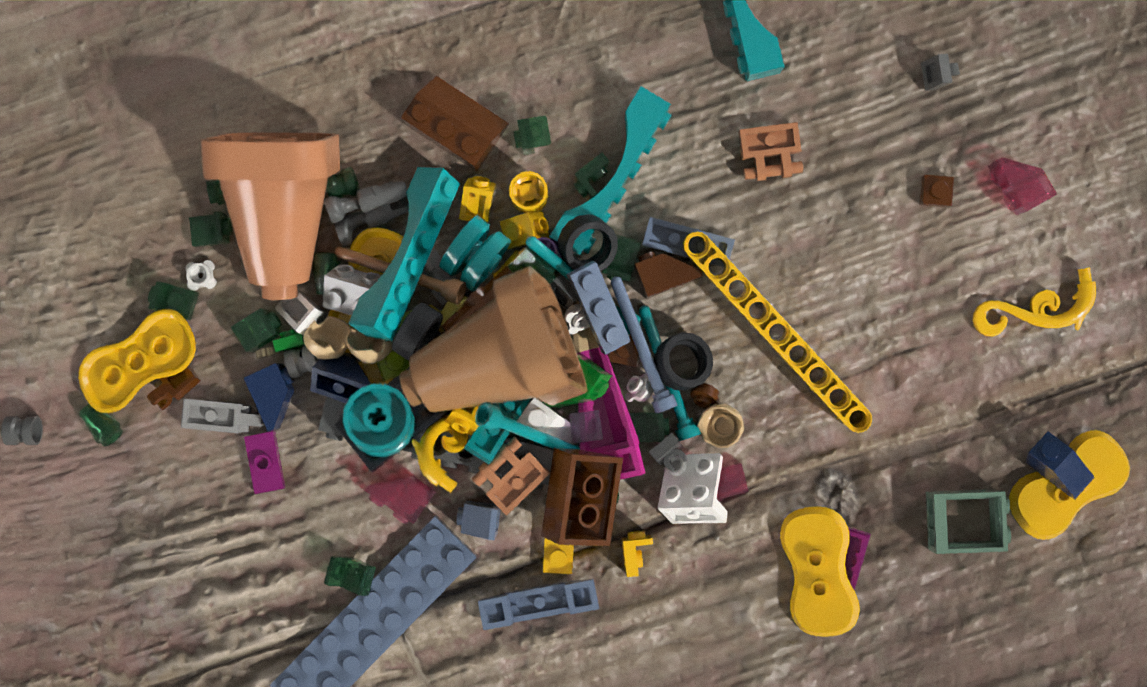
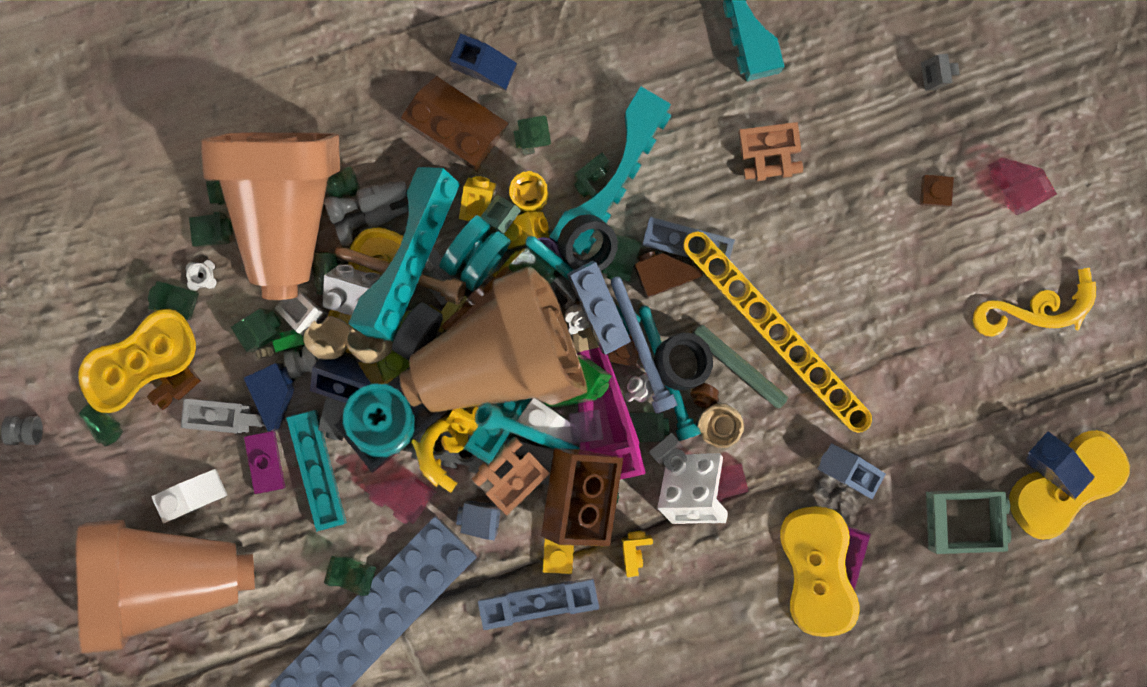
(150, 580): none -> nougat cone
(189, 496): none -> white slope
(316, 470): none -> teal plate
(482, 62): none -> dark blue slope
(500, 214): none -> sand green plate
(742, 367): none -> sand green axle
(851, 471): none -> sand blue slope

